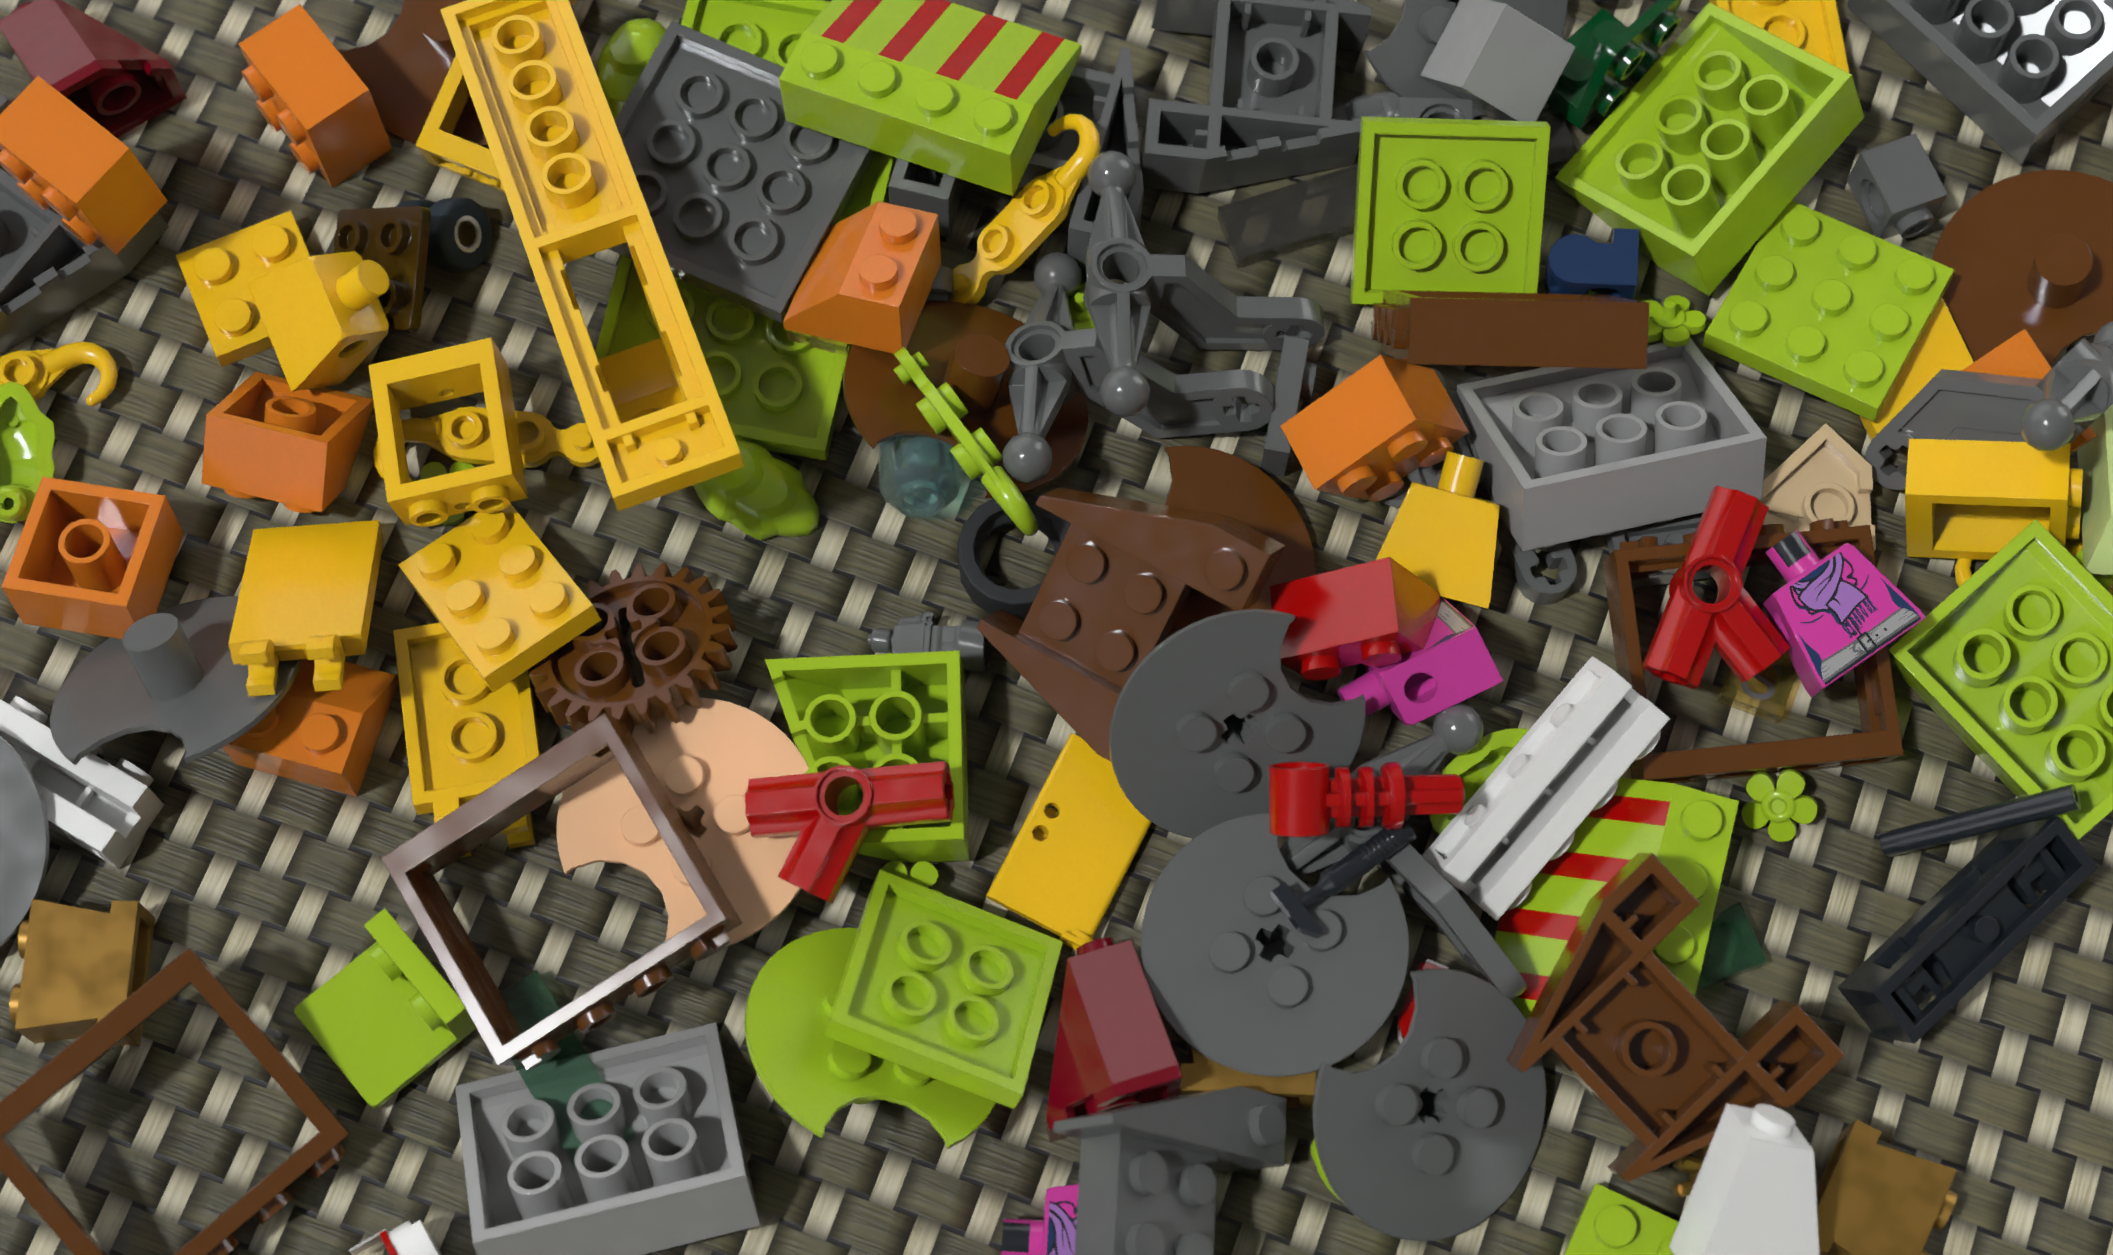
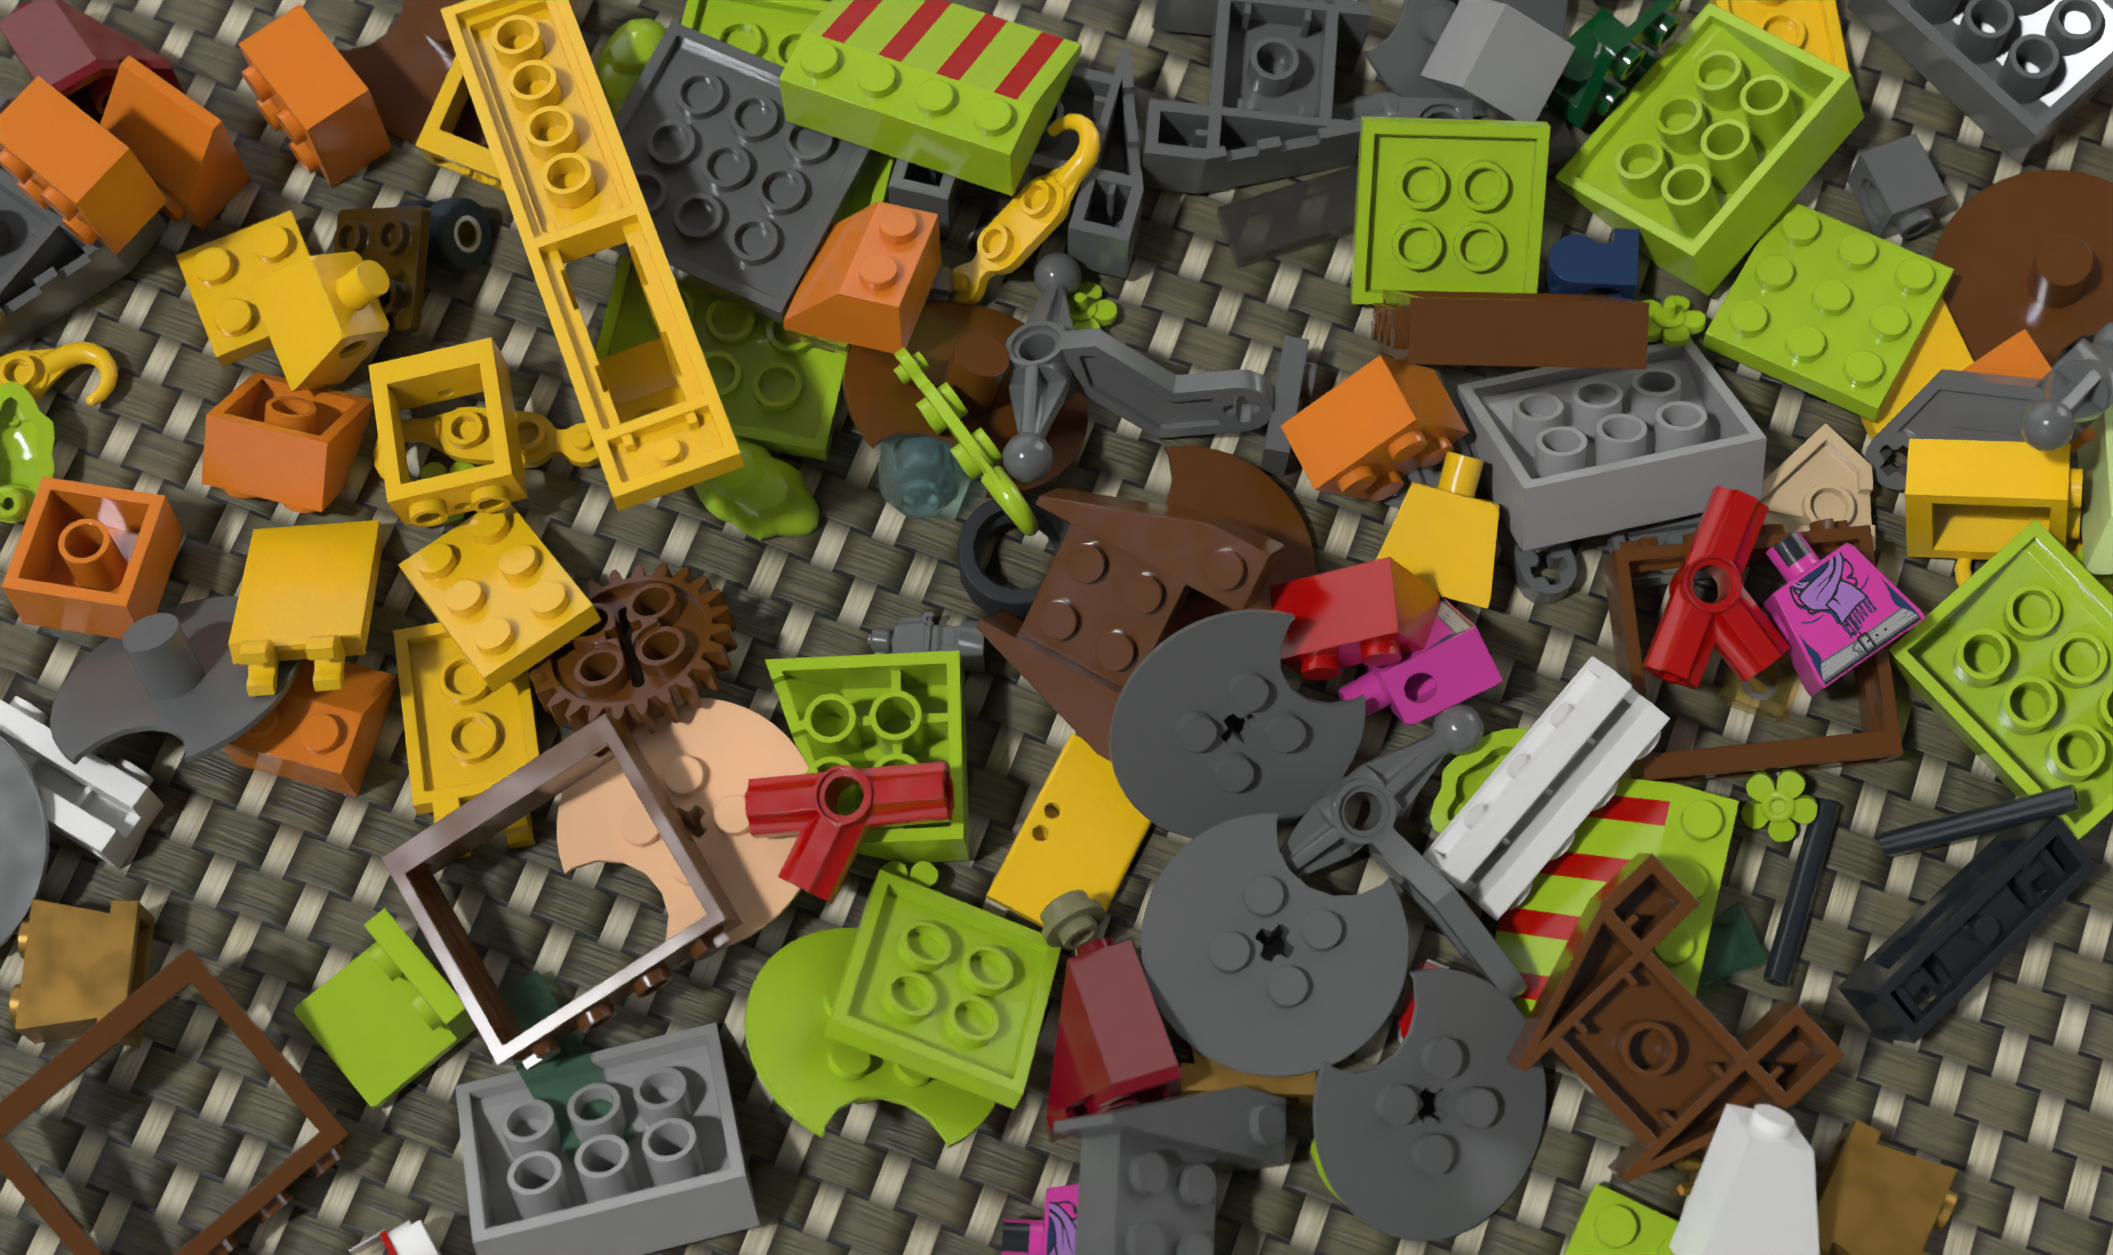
(176, 143): none -> orange slope
(1071, 920): none -> olive plate
(1170, 290): dark grey piece -> none
(1306, 798): red piece -> none
(1340, 876): black piece -> none
(1800, 895): none -> black piece

